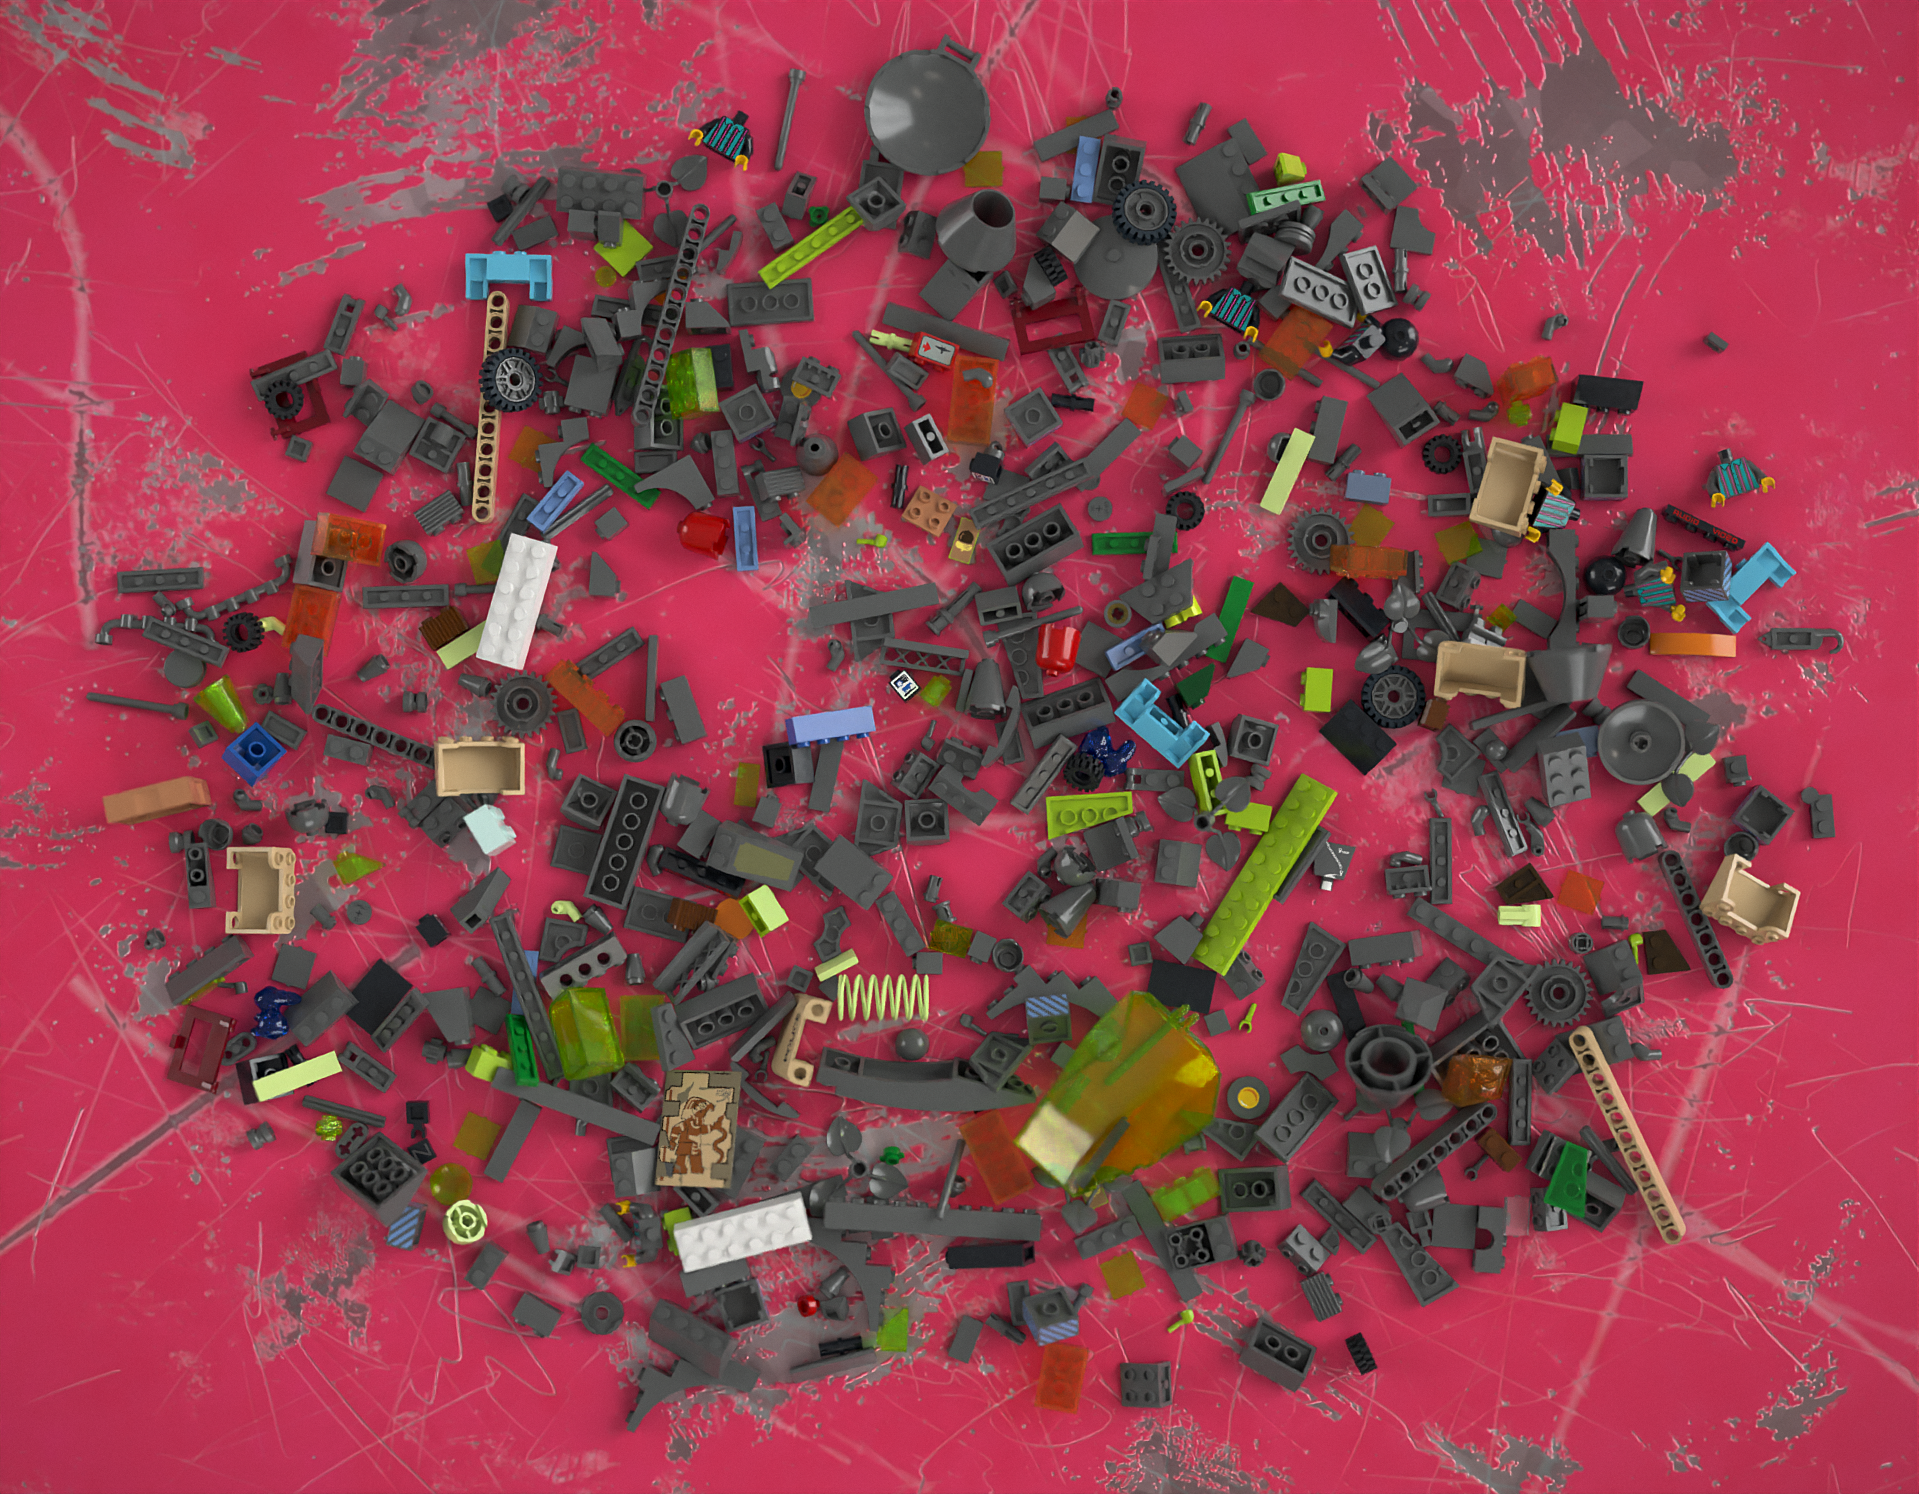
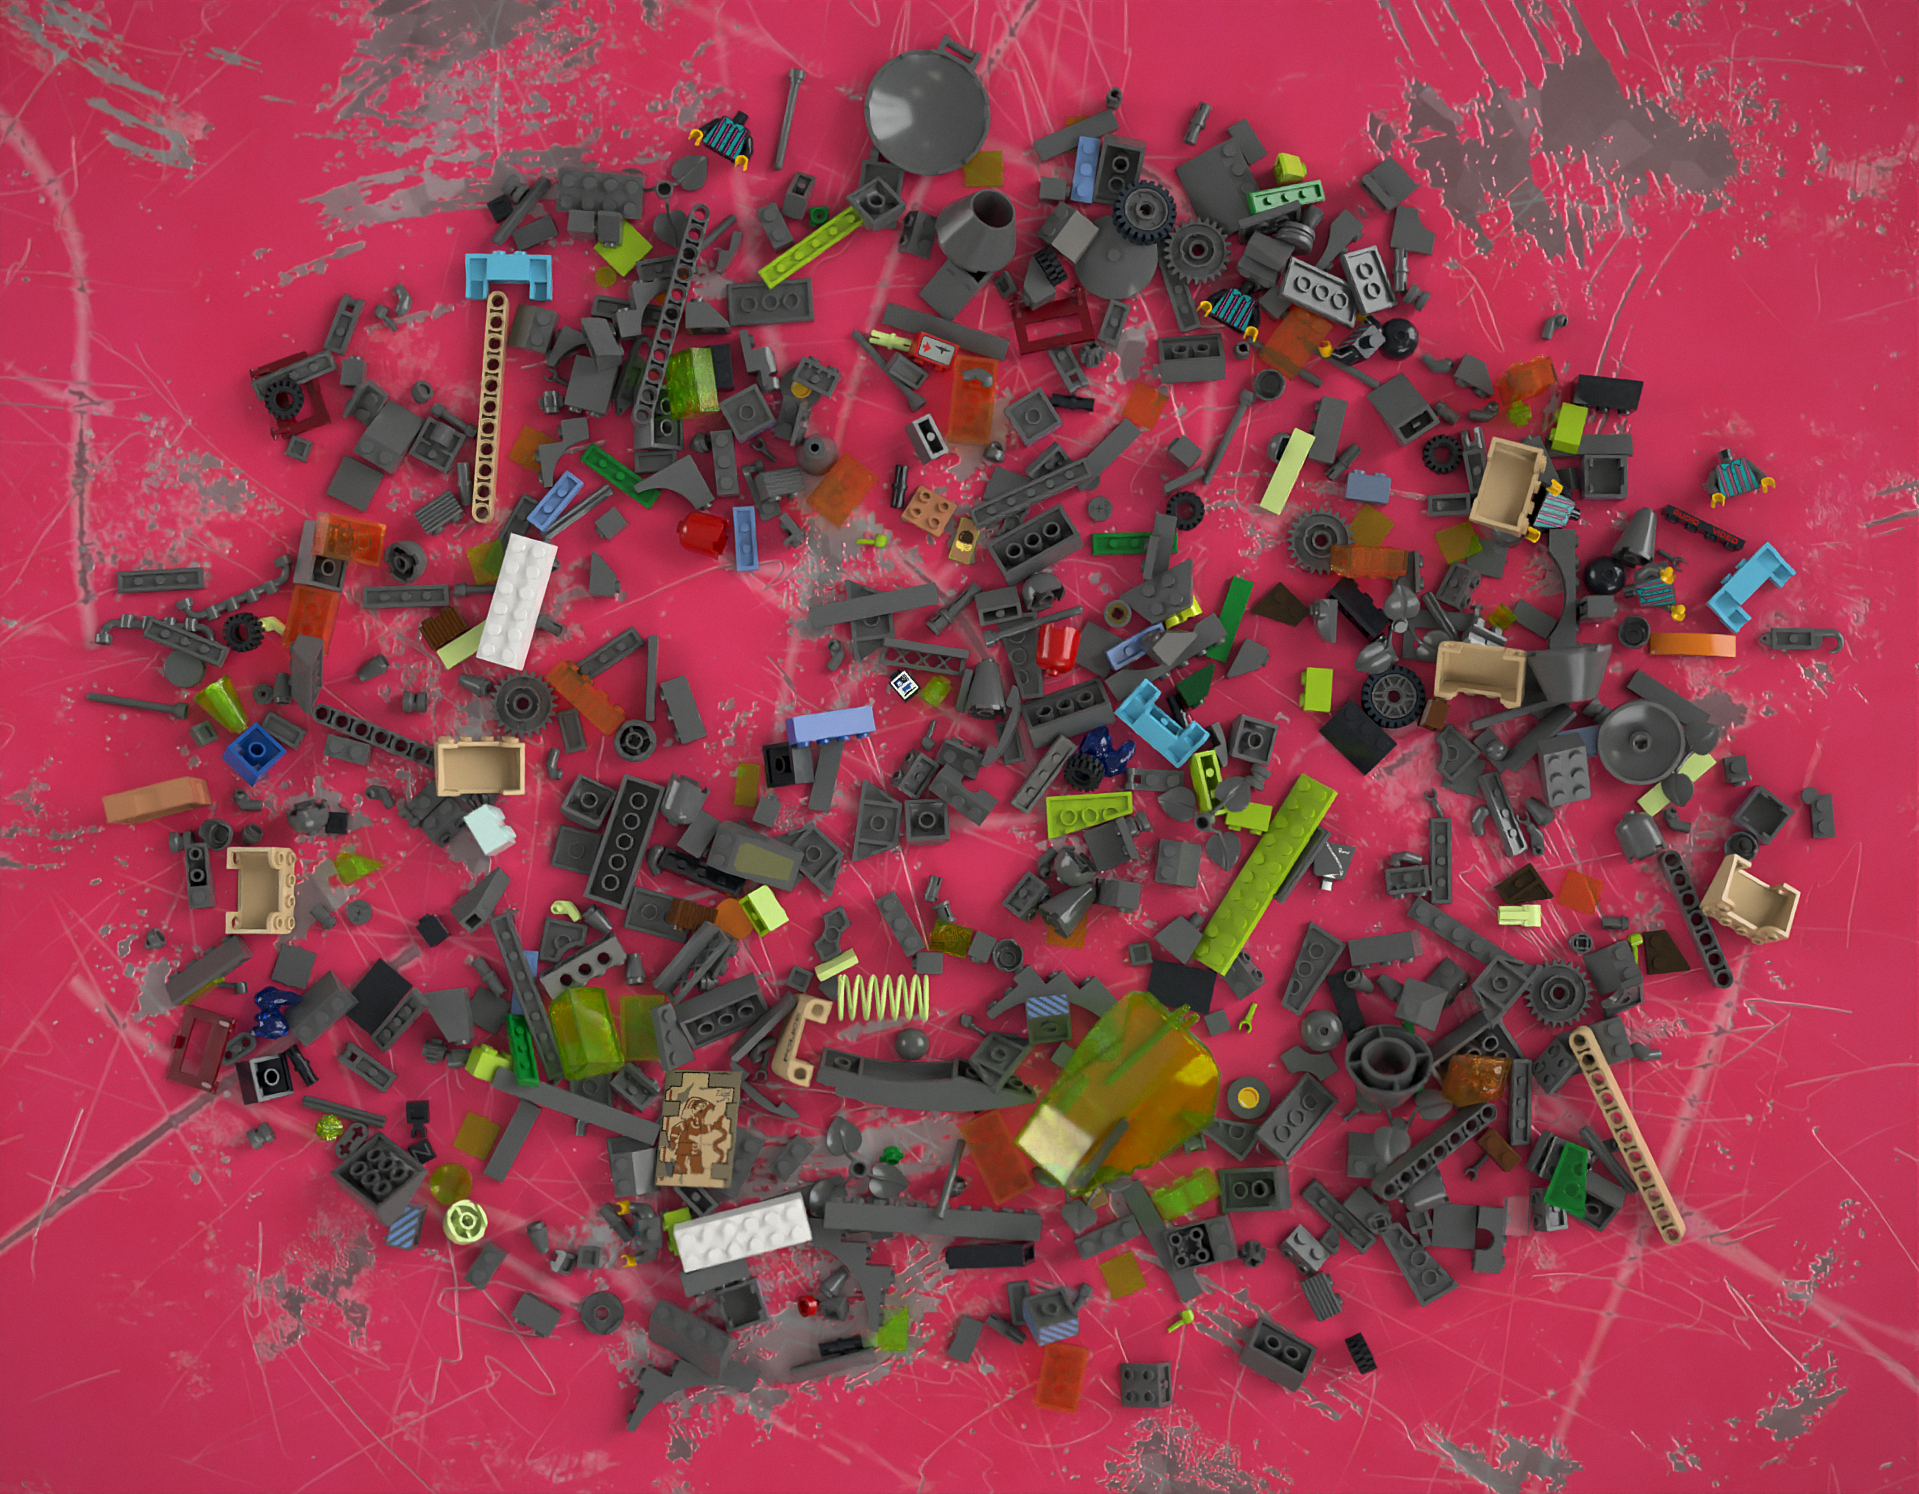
(167, 606): dark grey arm -> none
(297, 1076): yellowish green tile -> none
(496, 383): wheel -> none
(853, 872): dark grey slope -> none
(876, 434): dark grey slope -> none
(986, 468): black brick -> none
(1183, 403): dark grey plate -> none
(1706, 576): dark grey container -> none
(1715, 342): dark grey tile -> none

